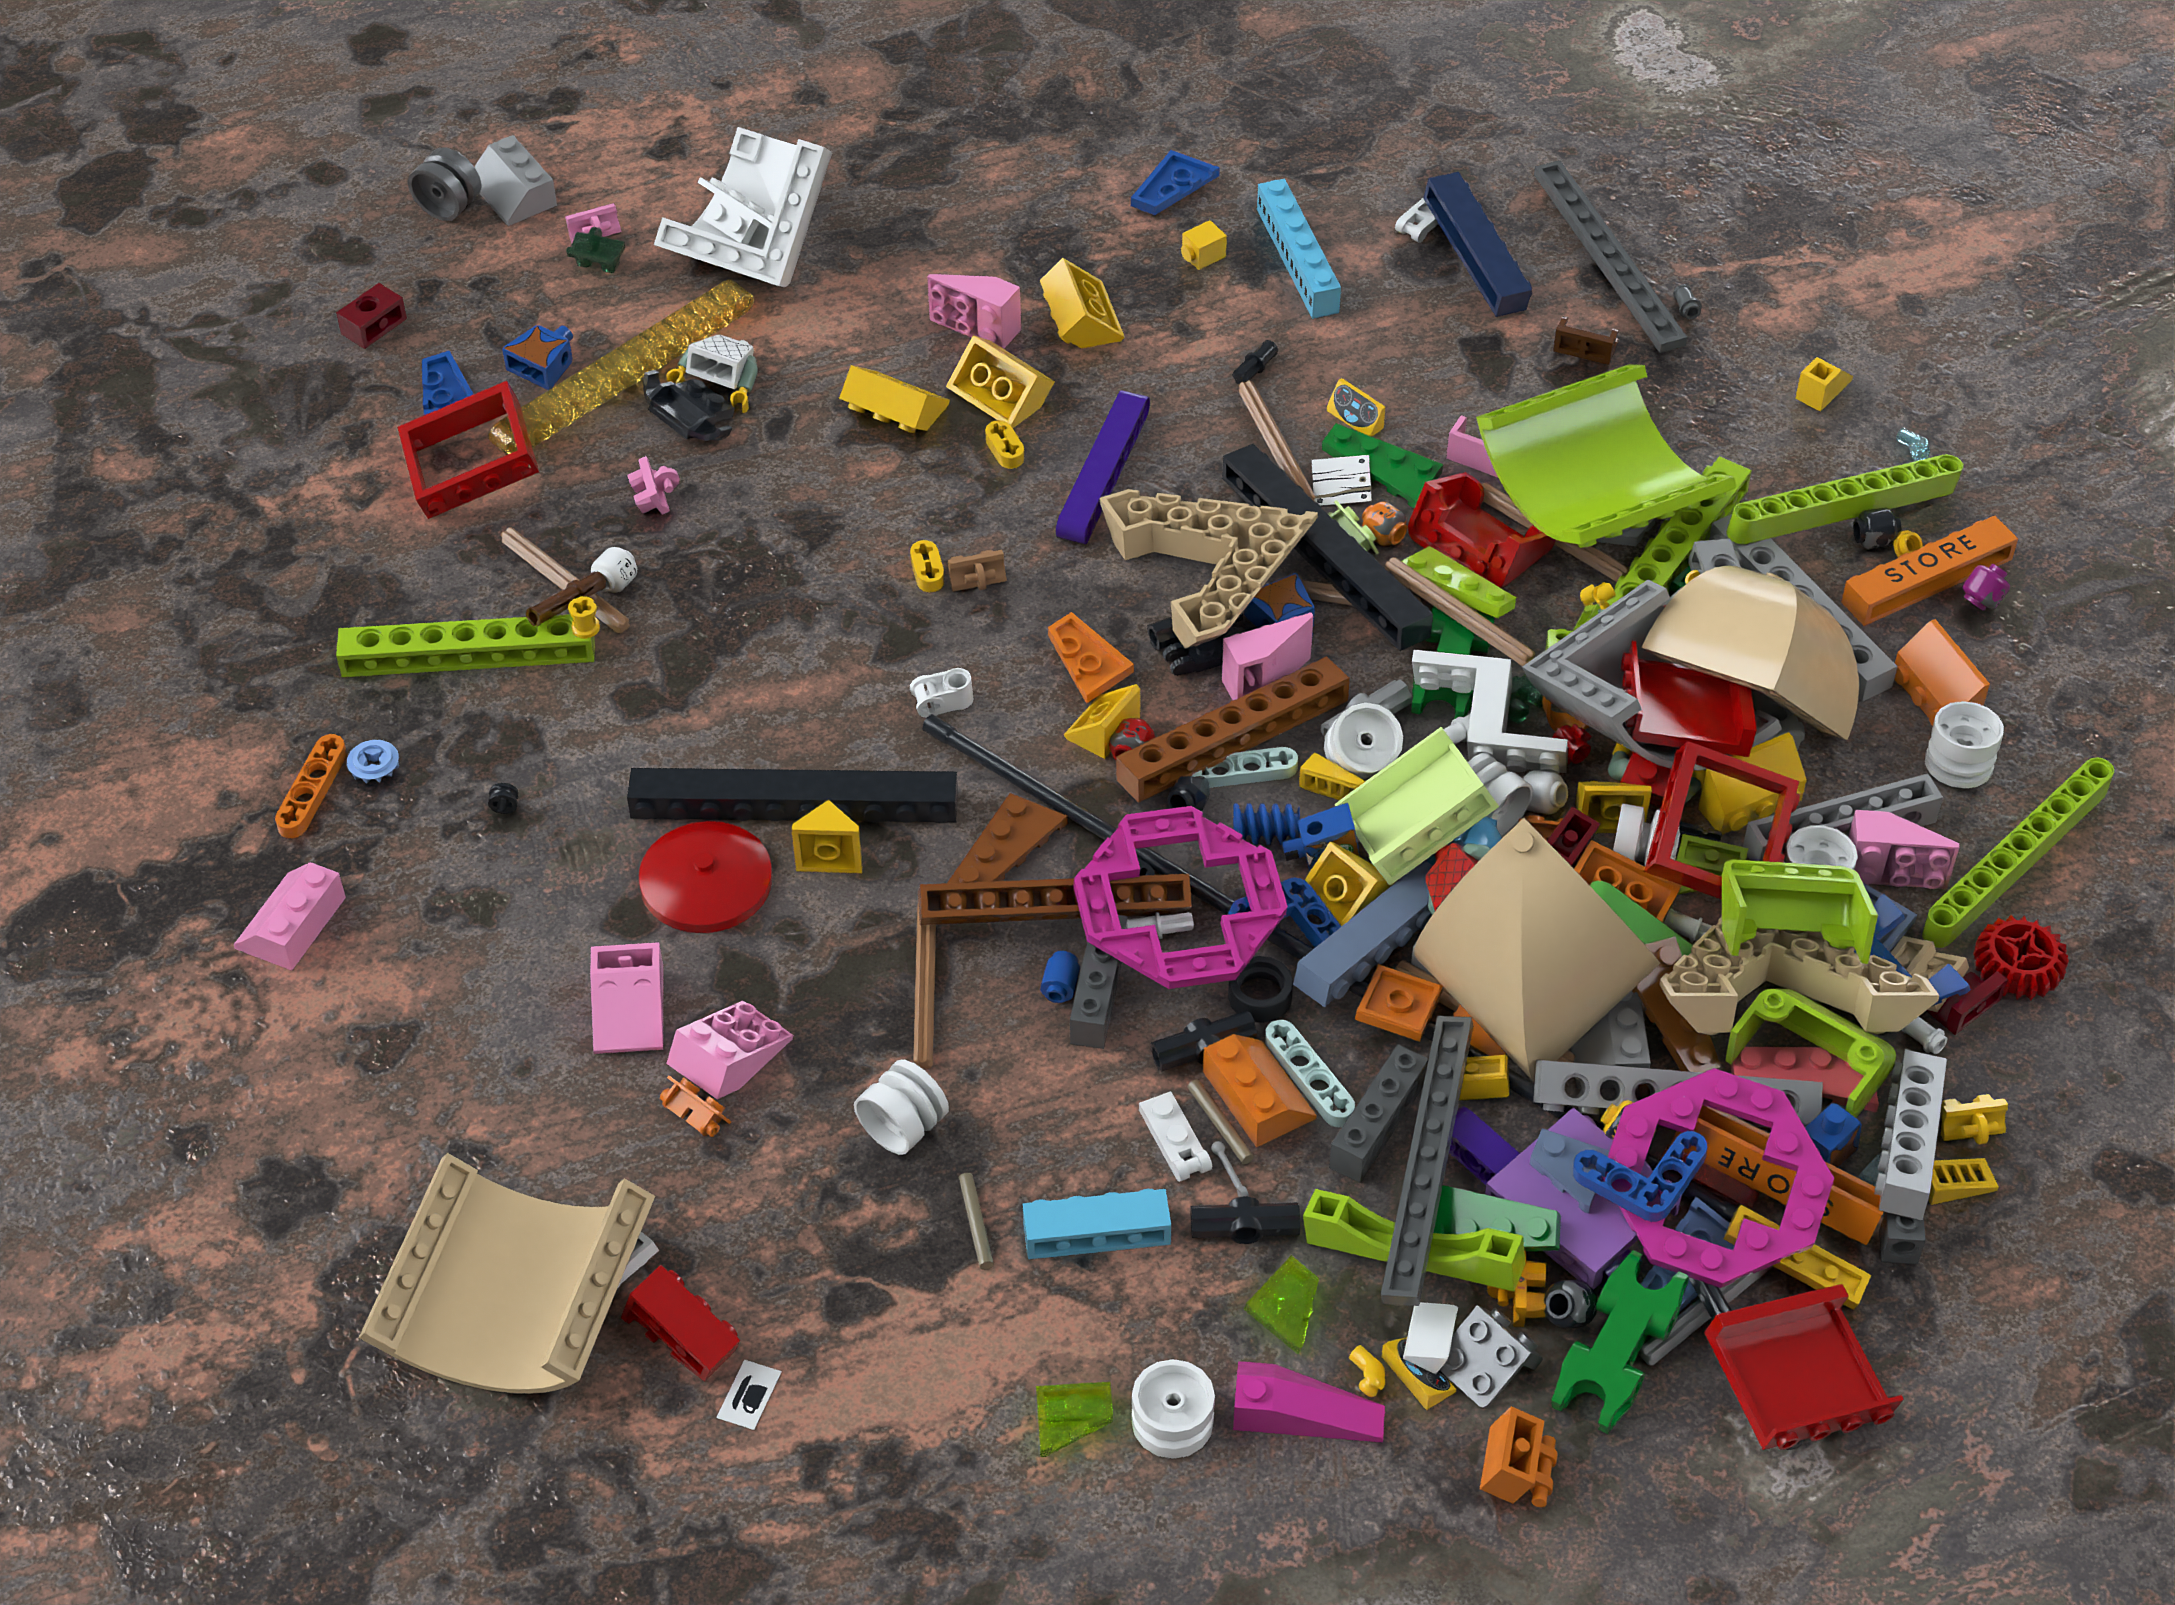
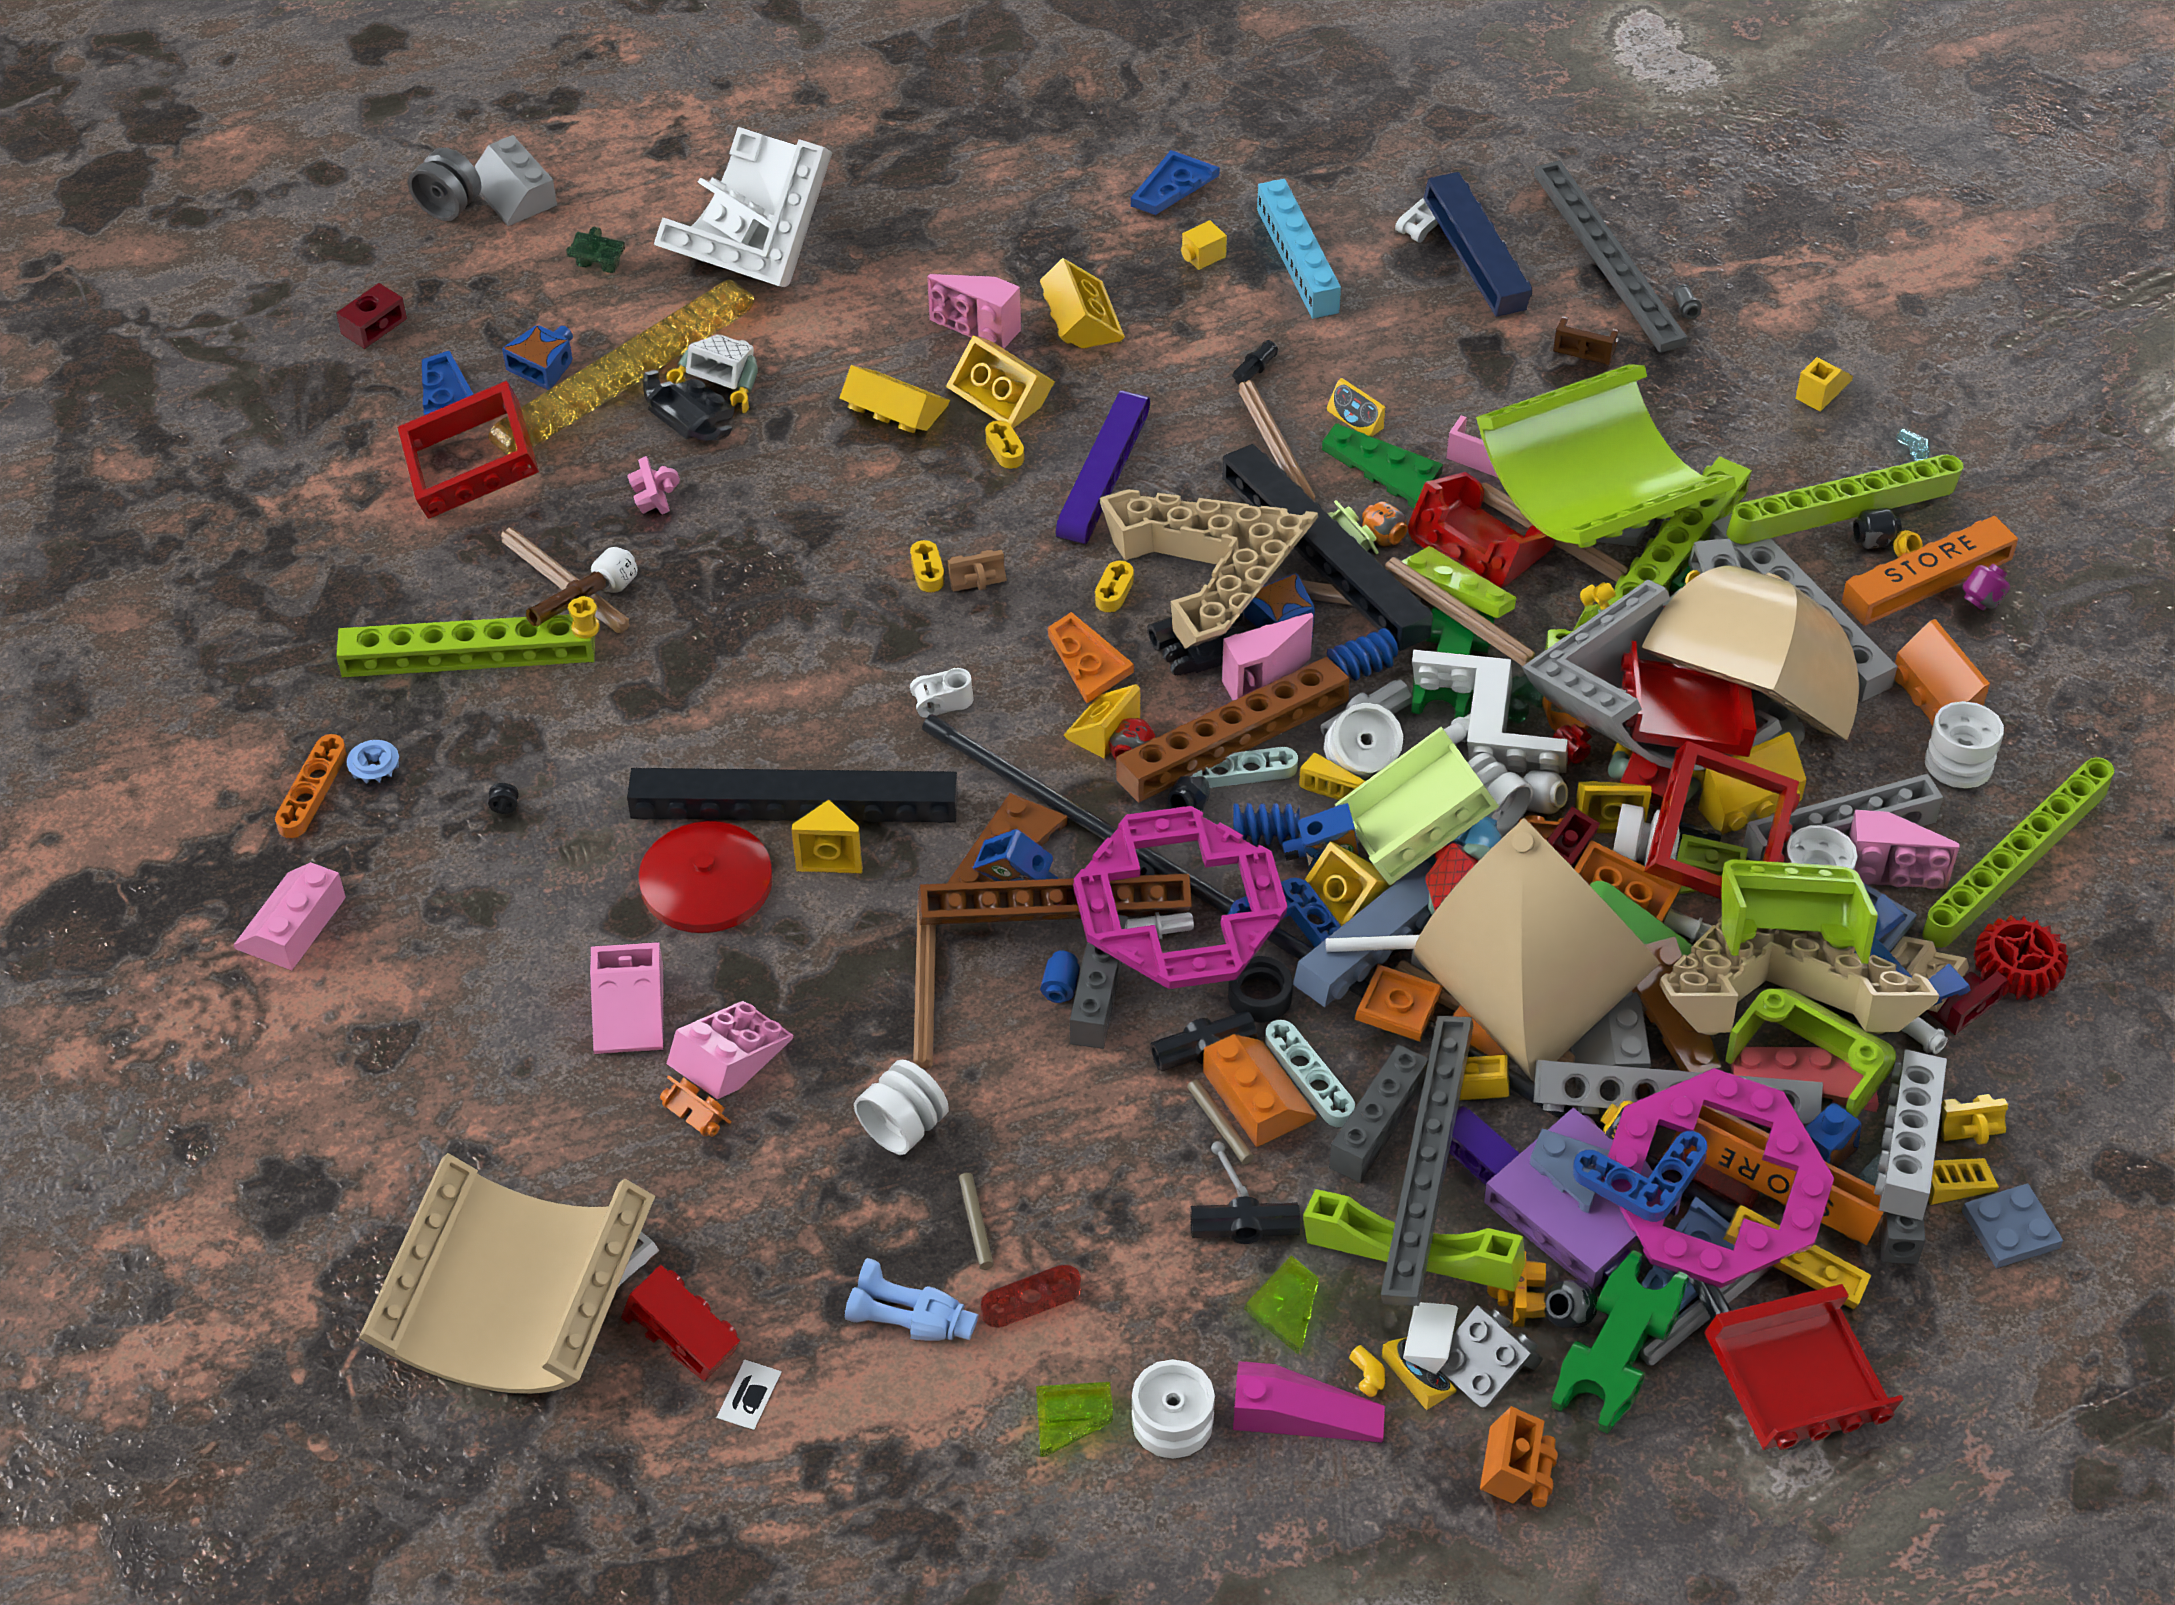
(602, 217): bright pink hips -> none
(934, 1314): none -> light blue piece
(1002, 1295): none -> clear red beam
(1013, 858): none -> blue torso
(1096, 1223): medium azure brick -> none
(1108, 584): none -> yellow beam
(1174, 1136): white plate -> none
(1341, 480): white sticker -> none
(1365, 653): none -> blue piece
(1371, 943): none -> white bar
(1470, 1212): wing -> none
(2012, 1225): none -> sand blue plate

